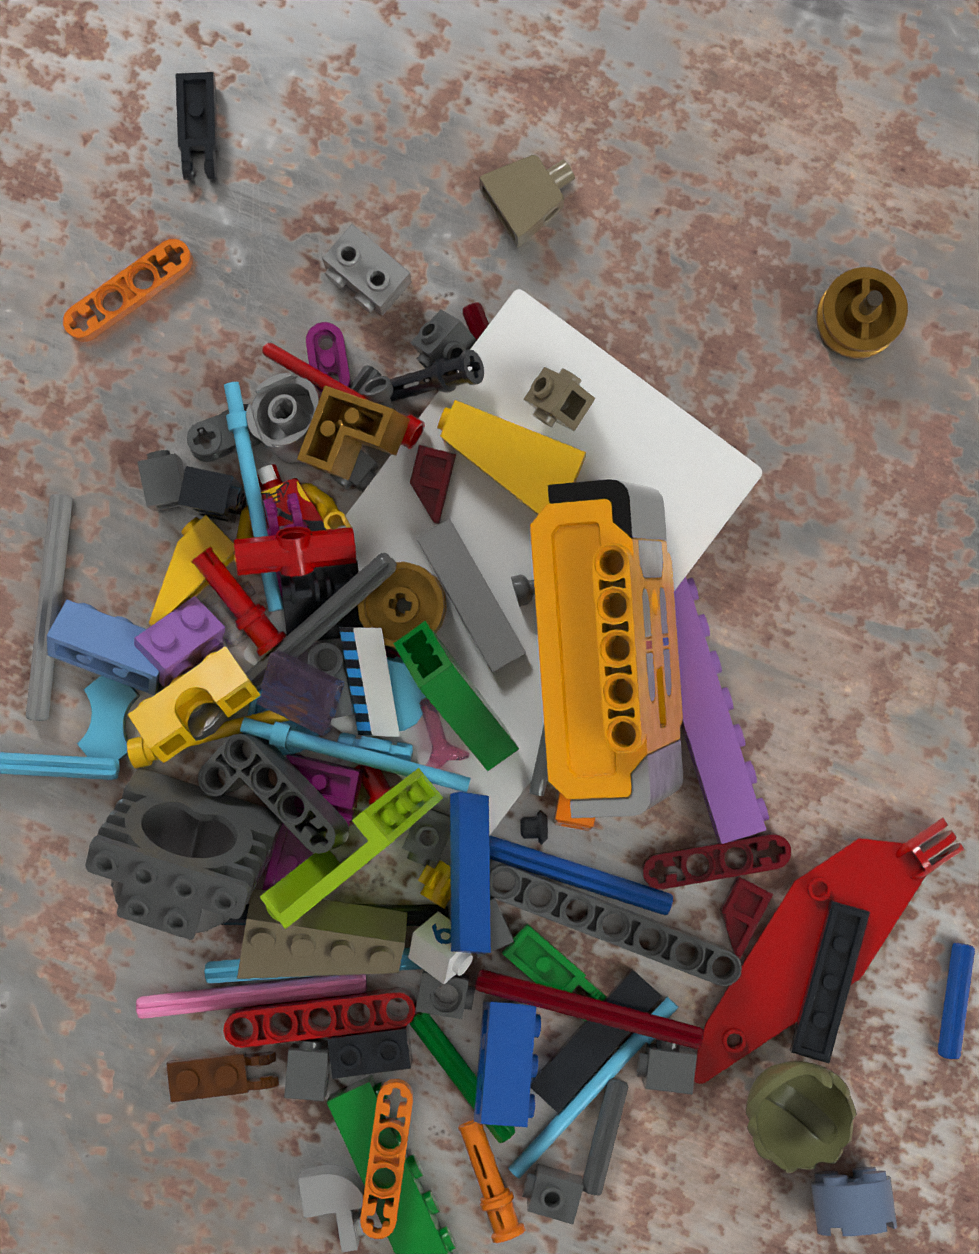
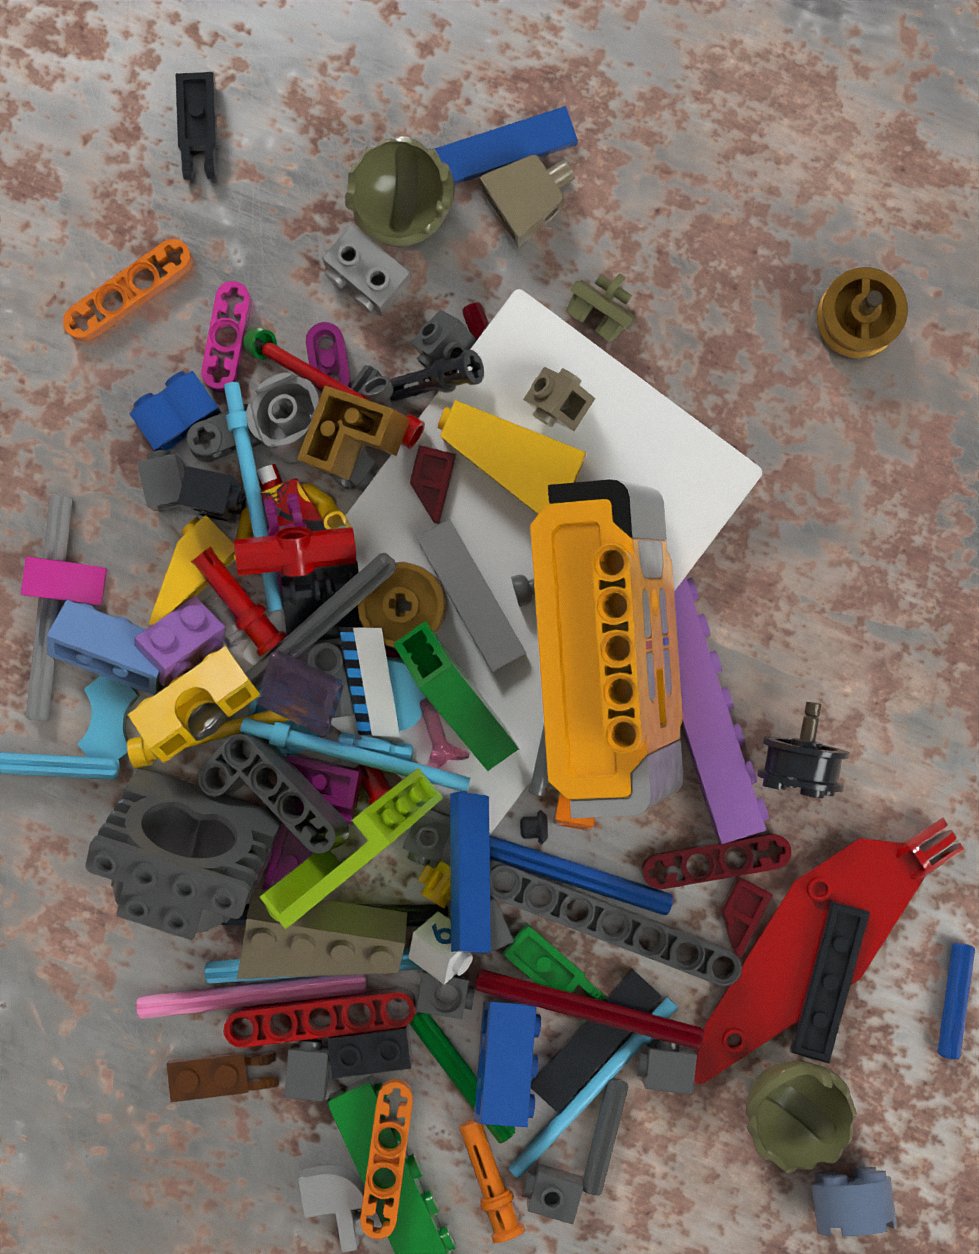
(63, 581): none -> dark pink slope
(173, 411): none -> blue brick
(221, 307): none -> dark pink beam
(261, 335): none -> green hinge
(399, 191): none -> olive piece
(508, 144): none -> blue tile
(587, 297): none -> olive hips
(803, 760): none -> black wheel

